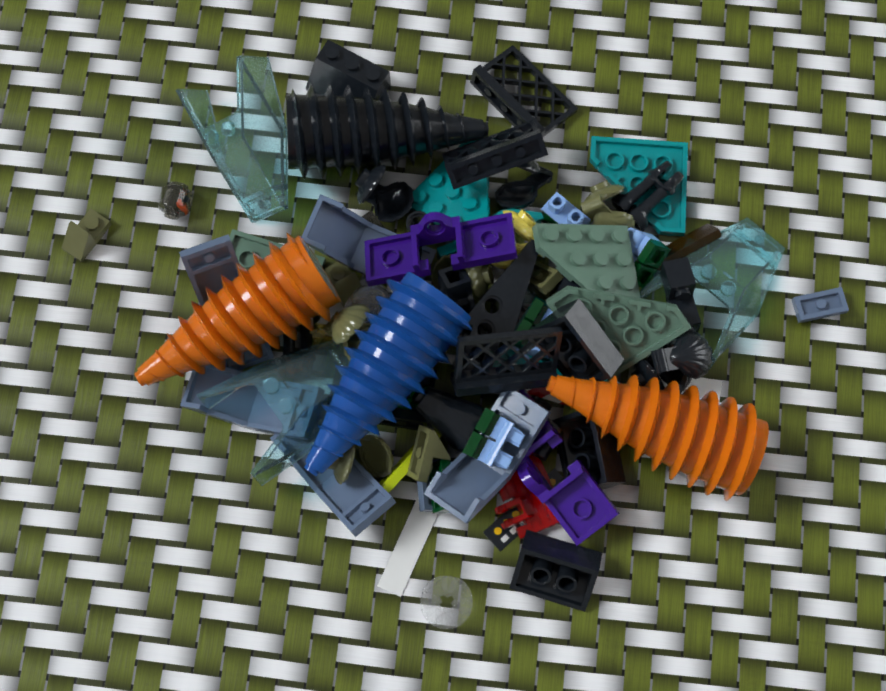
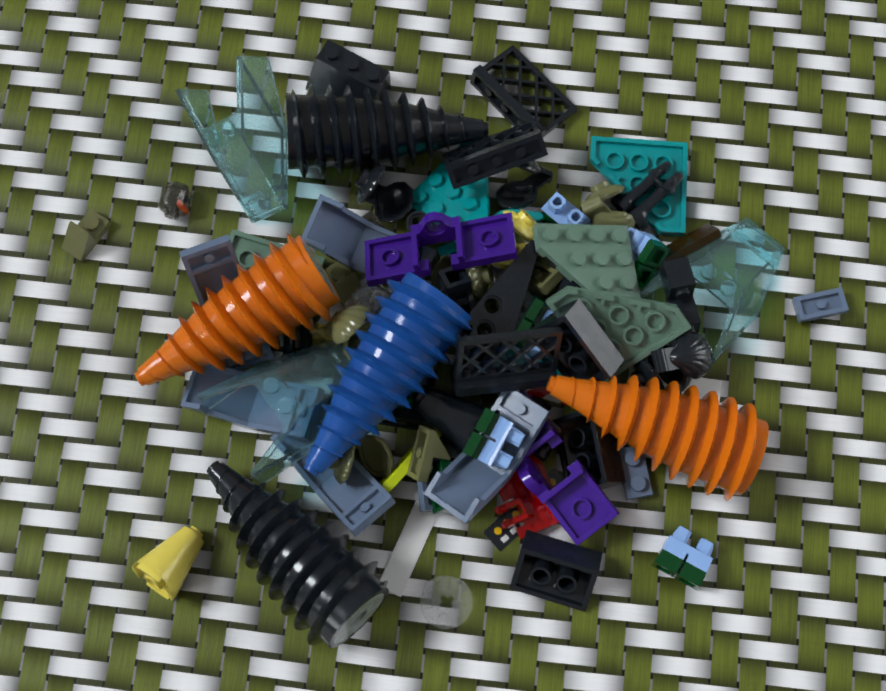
(170, 562): none -> light yellow cone
(300, 559): none -> black cone
(636, 475): none -> sand blue plate
(696, 561): none -> hips

